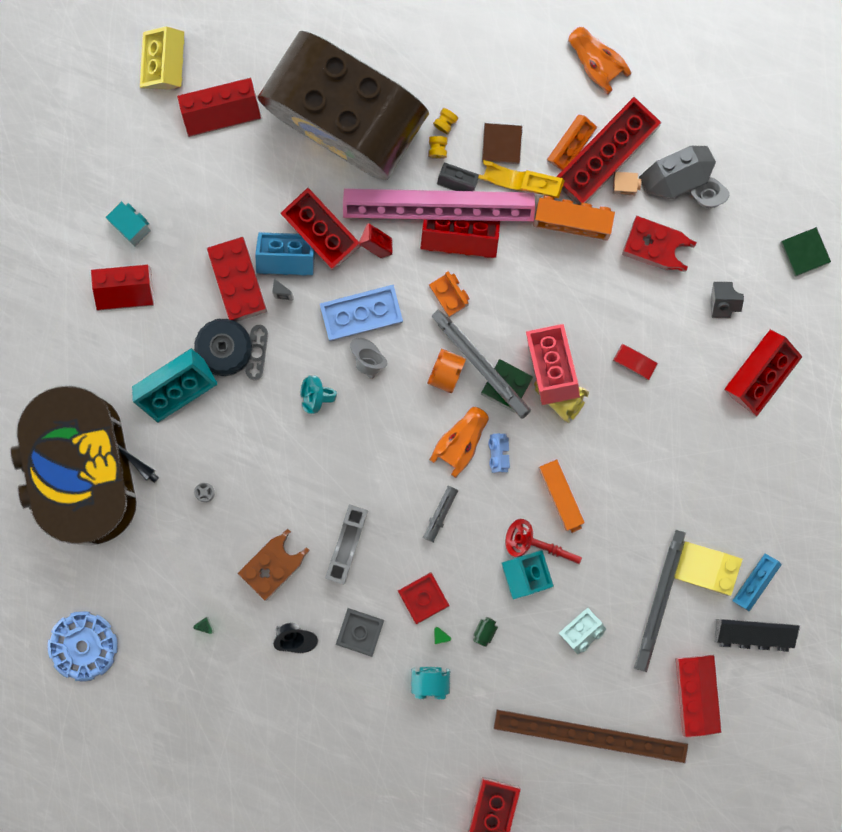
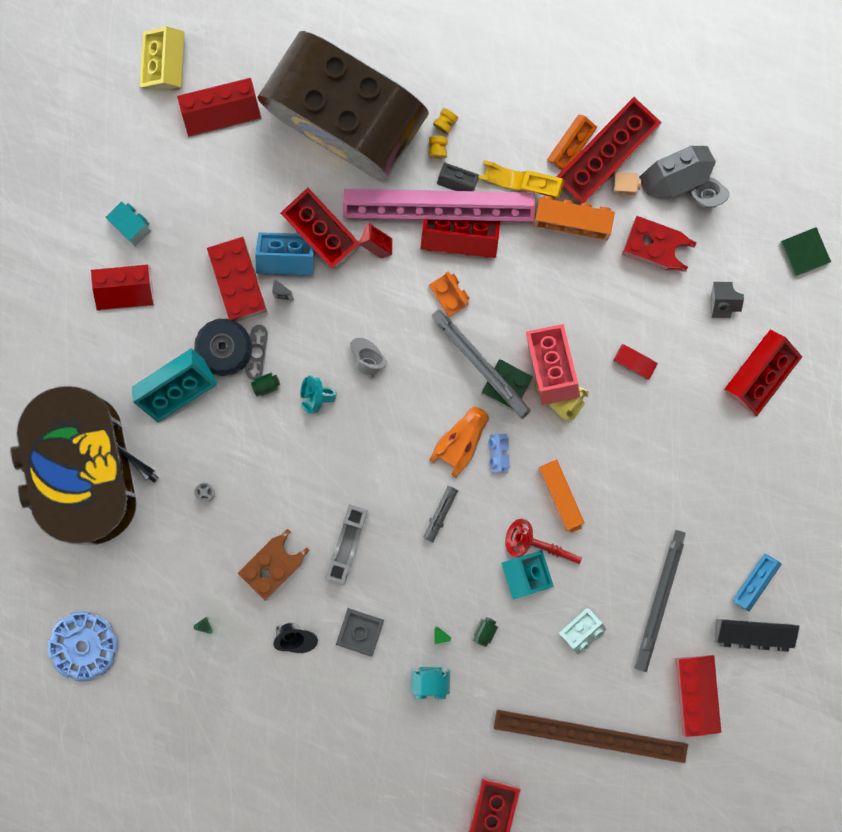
(265, 384): none -> dark green brick
(361, 312): light blue plate -> none
(423, 598): red tile -> none
(446, 371): orange brick -> none
(502, 143): reddish brown tile -> none
(599, 60): orange animal -> none
(708, 568): light yellow slope -> none

